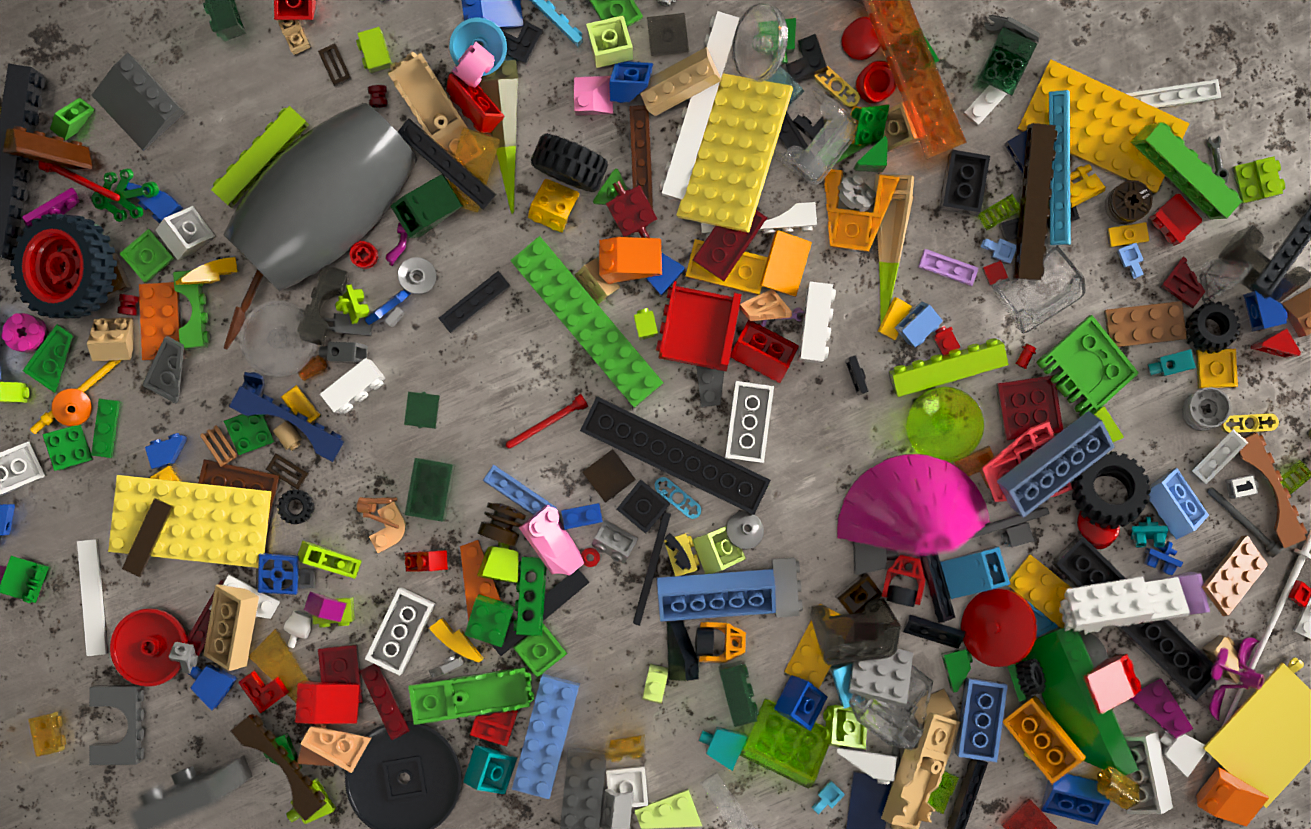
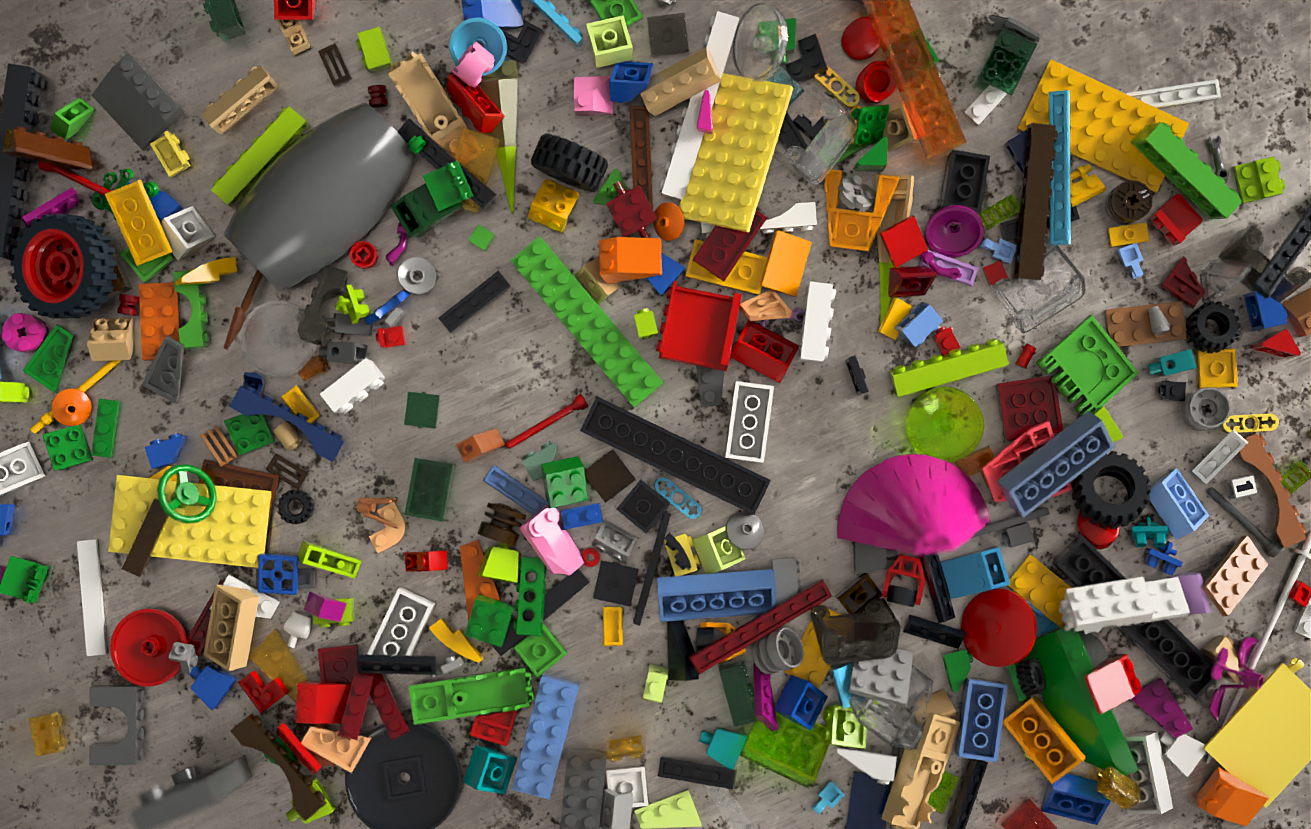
(138, 222): none -> yellow plate
(170, 155): none -> light yellow bracket
(186, 494): none -> piece
(239, 100): none -> tan slope
(298, 749): none -> red tile
(356, 705): none -> dark red plate
(390, 337): none -> red bracket
(396, 664): none -> black plate
(416, 144): none -> green plate
(448, 185): none -> green hinge
(480, 445): none -> dark orange slope
(481, 237): none -> bright green tile
(533, 461): none -> sand green slope
(564, 482): none -> green brick
(612, 626): none -> yellow plate
(615, 583): none -> black plate
(669, 221): none -> orange dish
(697, 773): none -> black plate
(705, 116): none -> dark pink slope
(760, 626): none -> dark red tile
(764, 699): none -> magenta wing
(778, 651): none -> light grey wheel
(903, 241): none -> red tile
(910, 281): none -> dark red slope
(953, 273): none -> magenta piece
(957, 239): none -> magenta dish
(1158, 322): none -> light grey cone
(1172, 391): none -> black bracket

